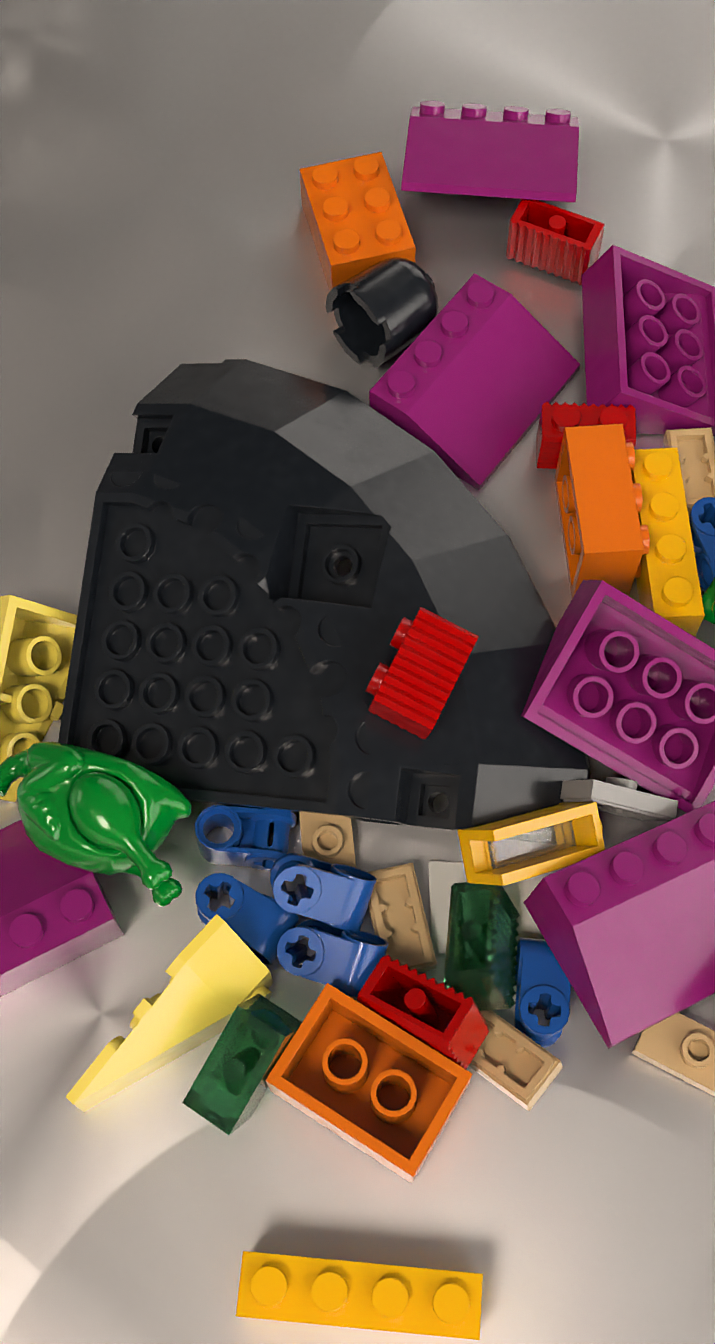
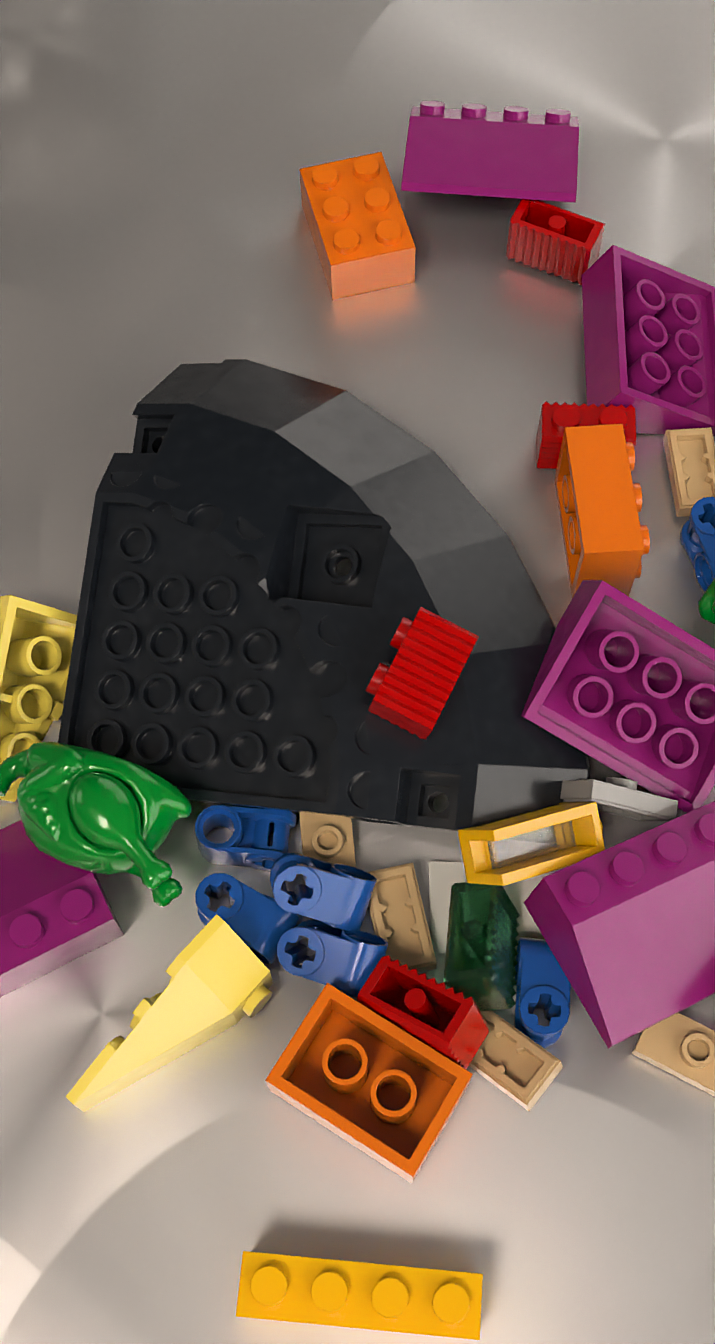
(240, 1062): clear green brick -> none
(382, 309): black cylinder -> none
(475, 380): magenta slope -> none
(669, 570): yellow brick -> none

